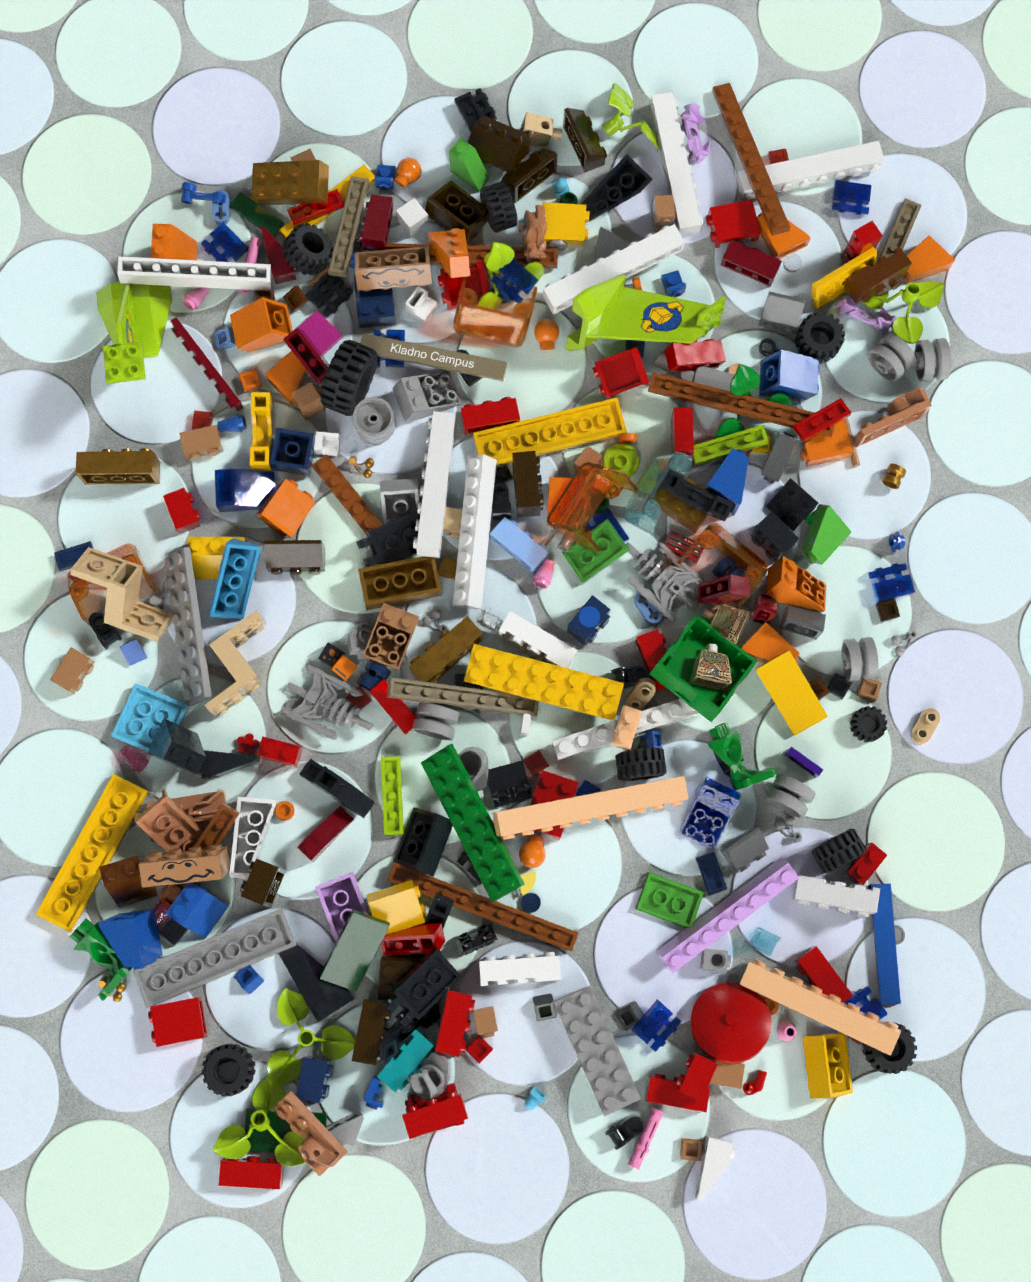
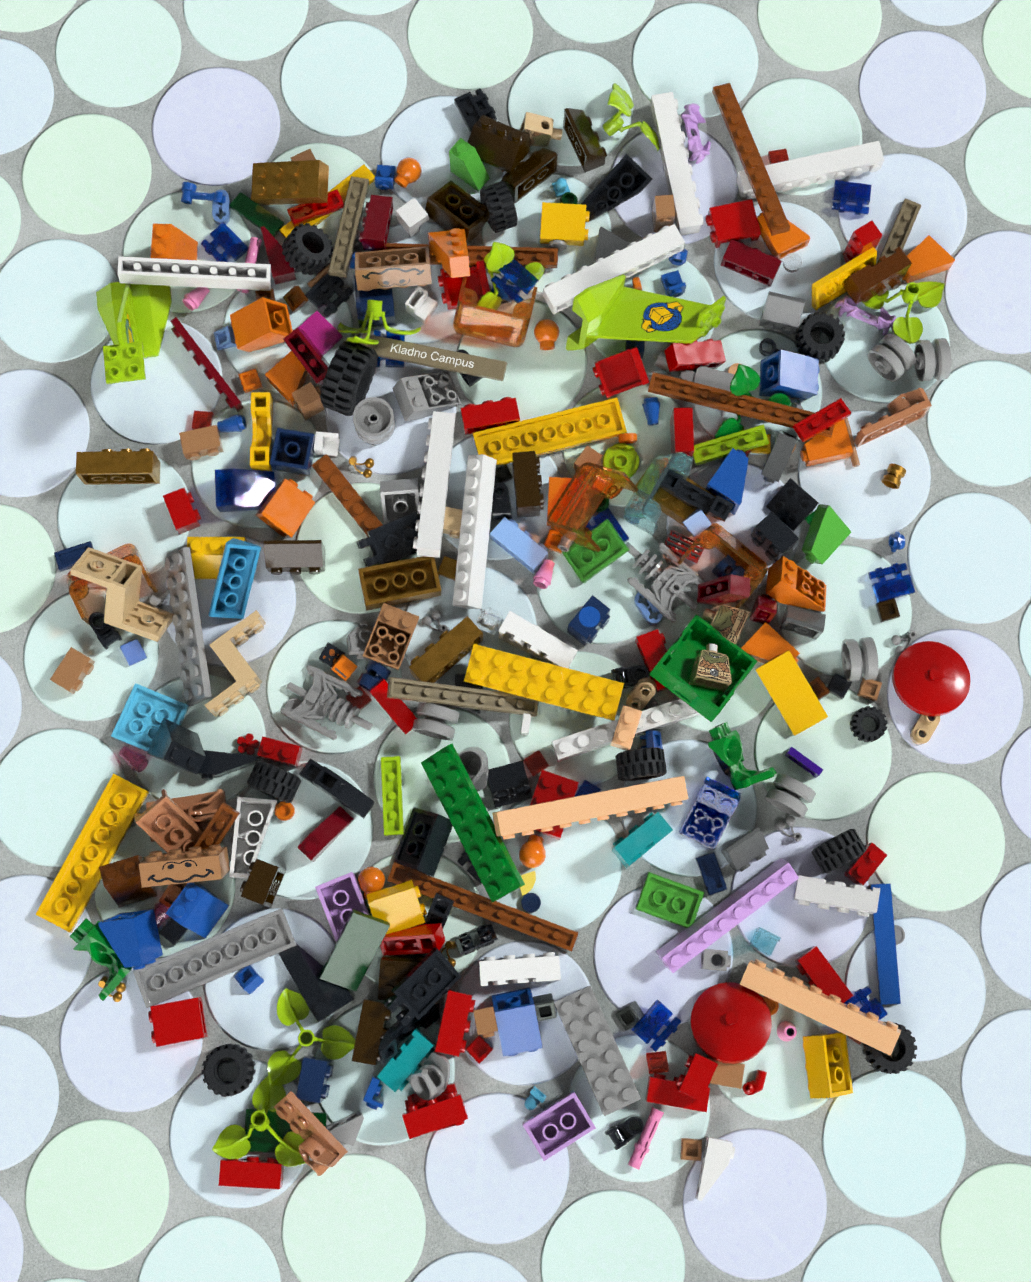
(274, 781): none -> black tyre
(371, 880): none -> orange piece
(373, 312): none -> lime plant
(450, 945): none -> pearl gold piece
(517, 1022): none -> slope
(534, 234): nougat animal -> none
(553, 540): none -> orange tile
(558, 1125): none -> lavender brick
(641, 839): none -> teal wedge
(651, 409): none -> blue cone
(657, 1062): none -> clear red tile
(681, 256): none -> blue tile
(696, 522): none -> slope
(931, 678): none -> red dish

